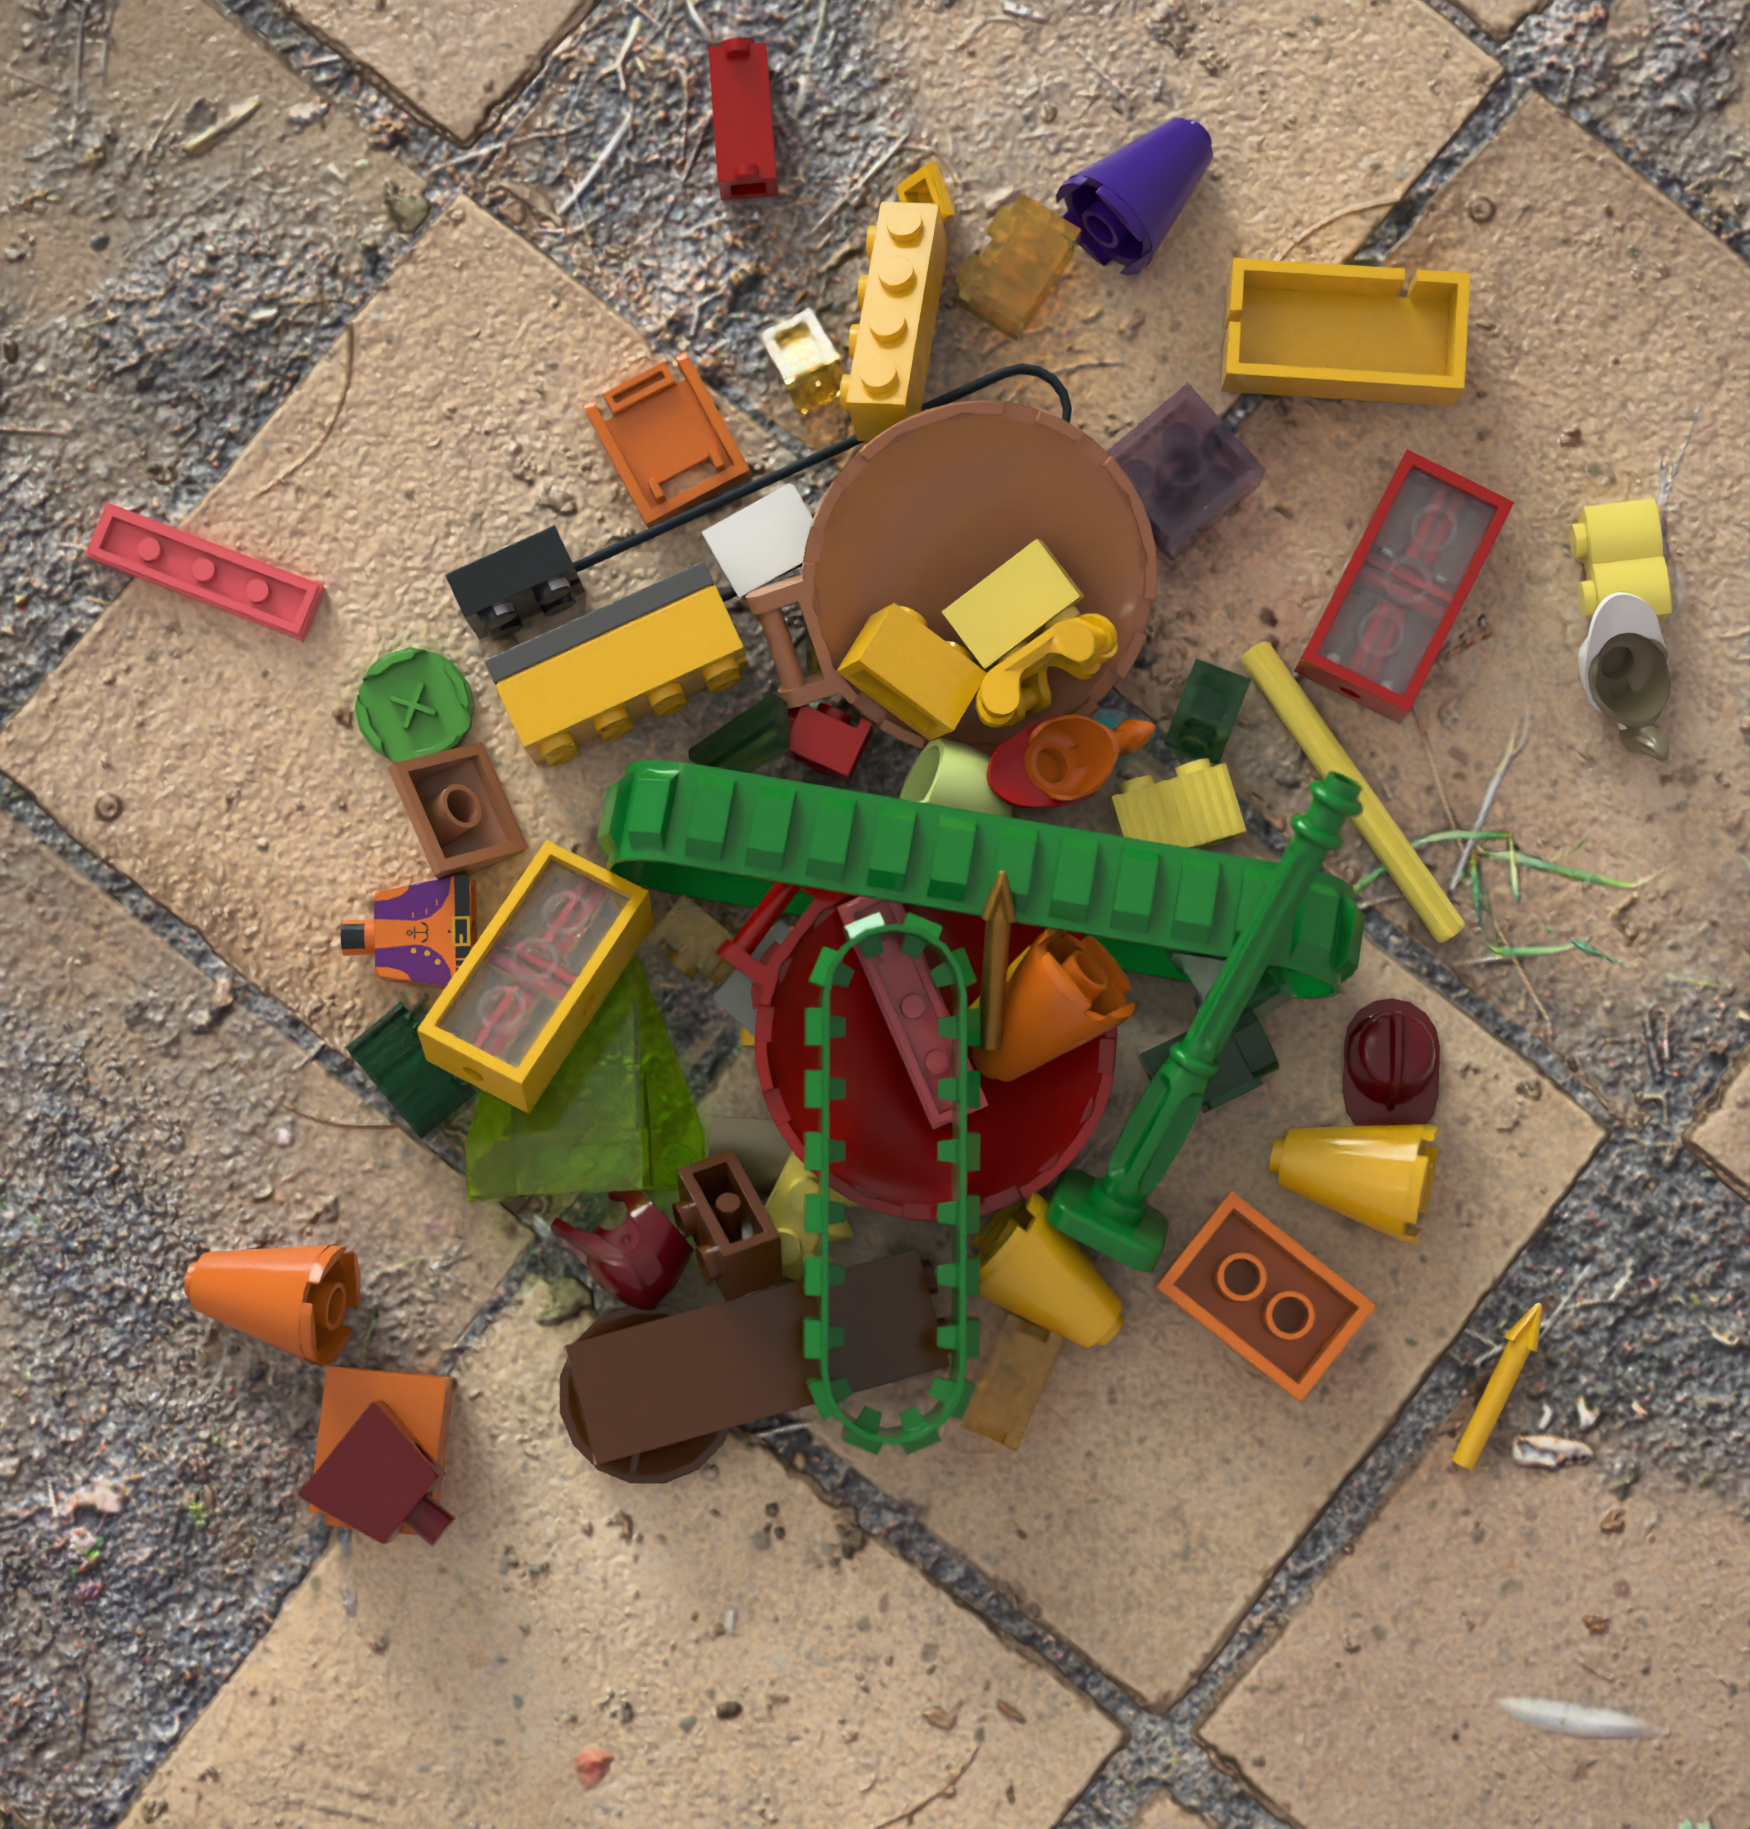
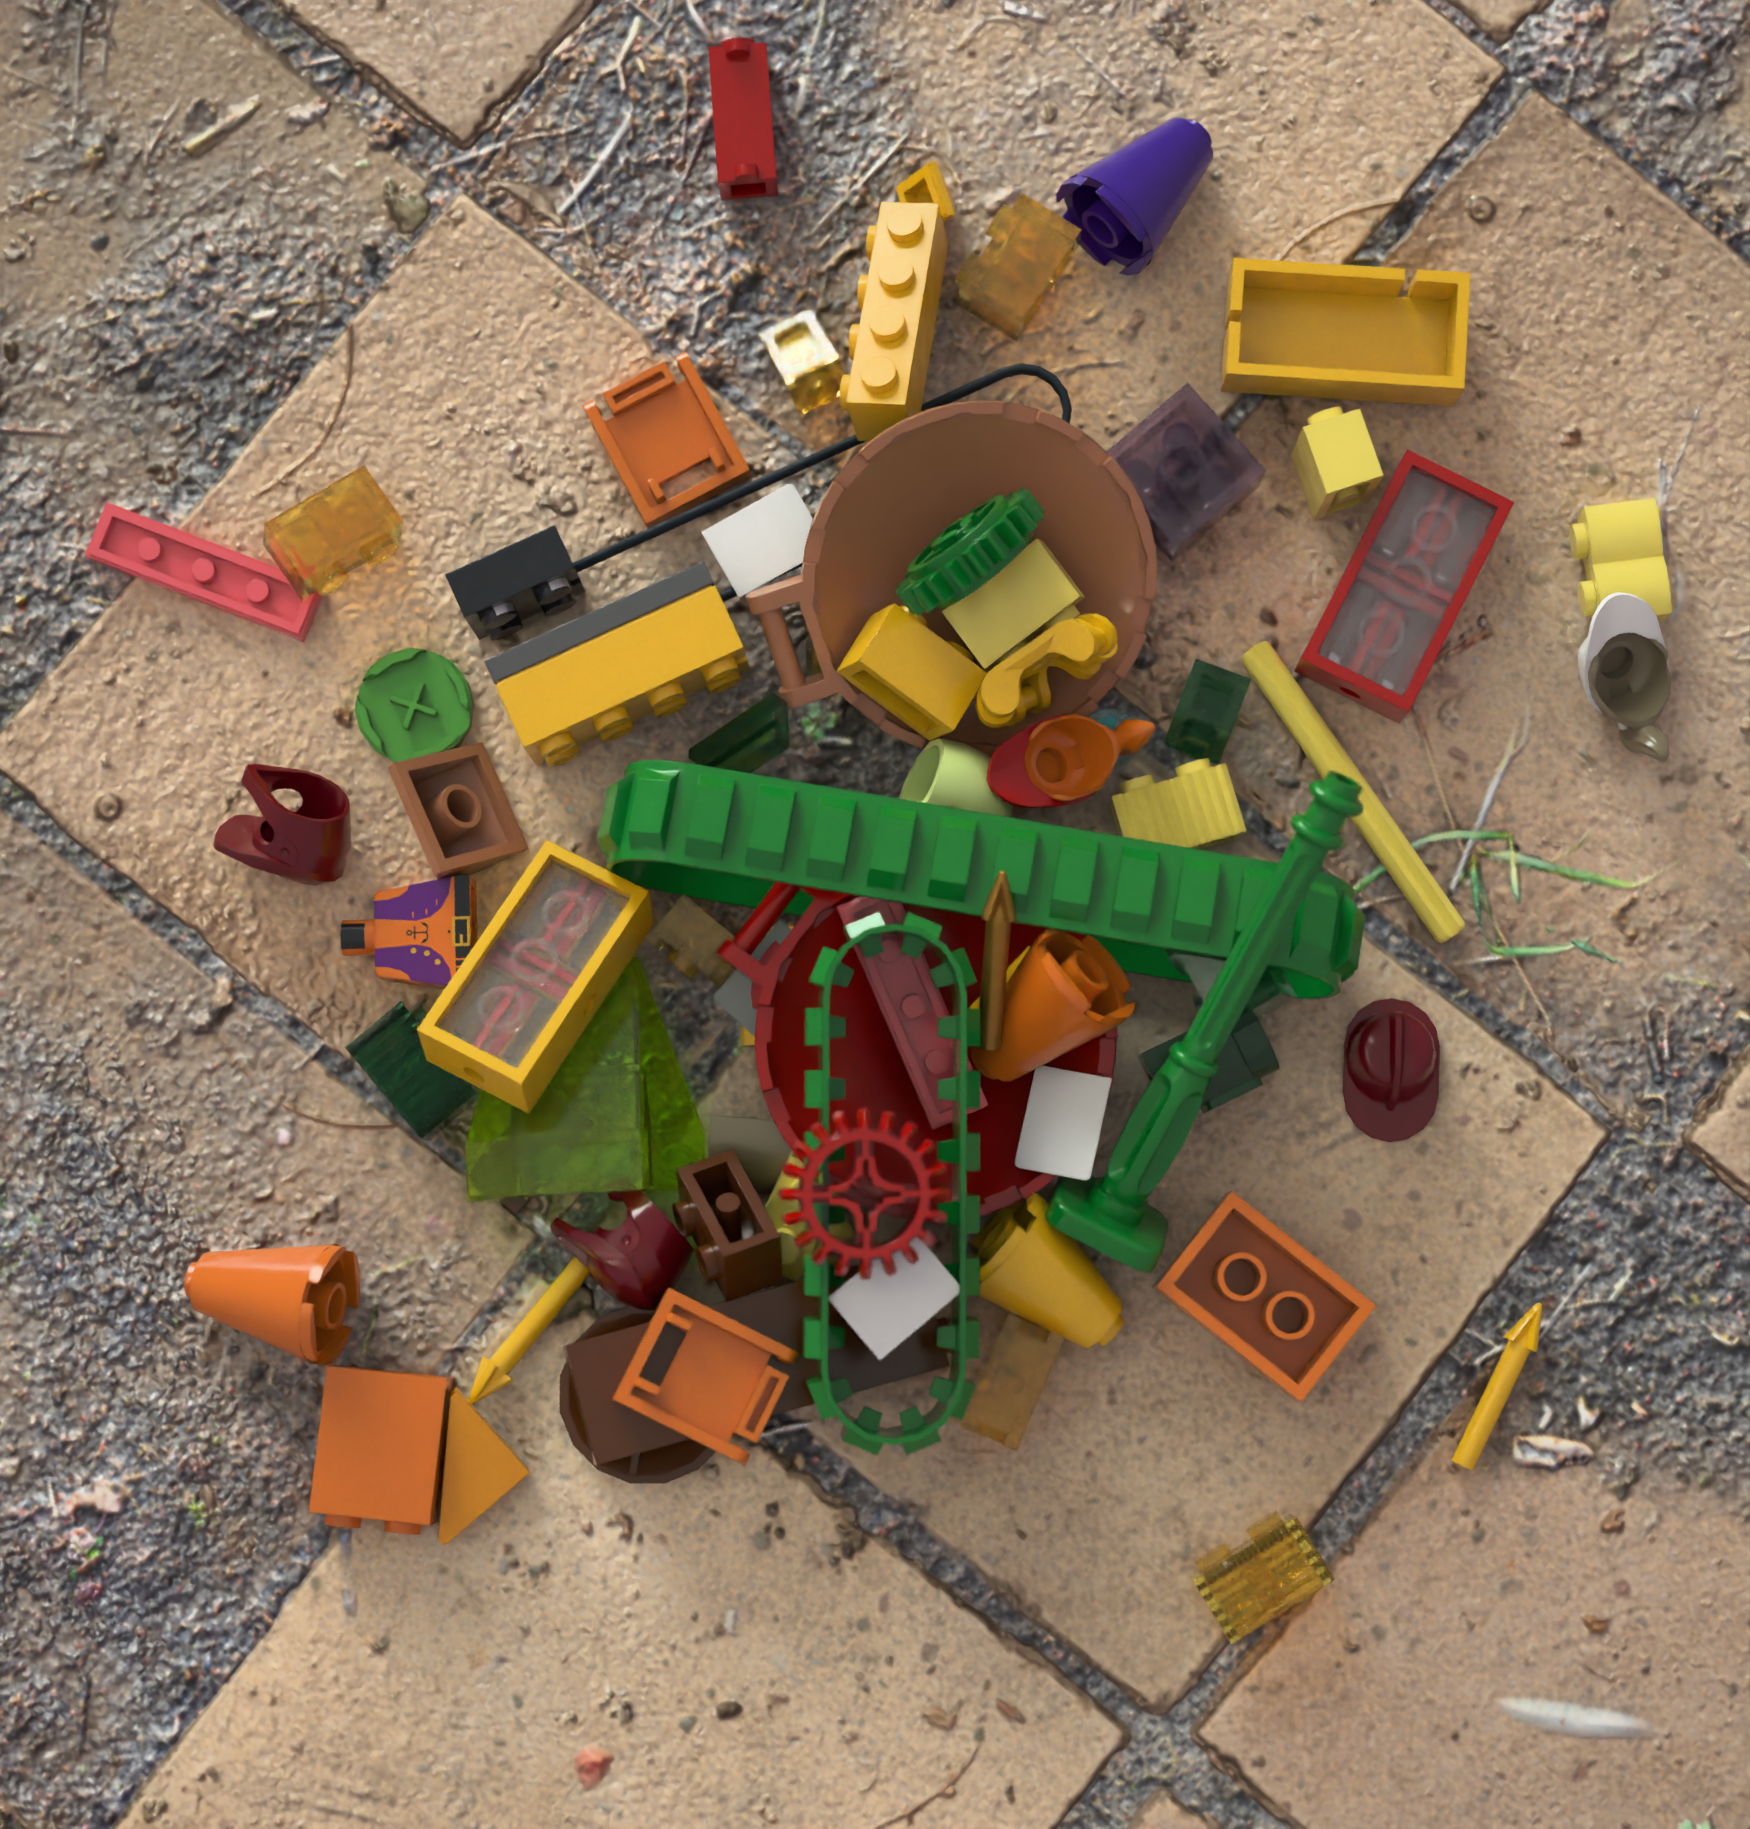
(296, 844): none -> dark red helmet
(333, 534): none -> clear yellow brick
(381, 1480): dark red torso -> none
(475, 1468): none -> light orange tile
(494, 1372): none -> yellow piece
(714, 1381): none -> orange container
(826, 740): red brick -> none
(894, 1306): none -> white sticker
(917, 1192): none -> red gear
(970, 552): none -> green gear
(1062, 1122): none -> white sticker
(1260, 1576): none -> clear yellow brick
(1336, 462): none -> light yellow brick
(1362, 1172): yellow cone -> none

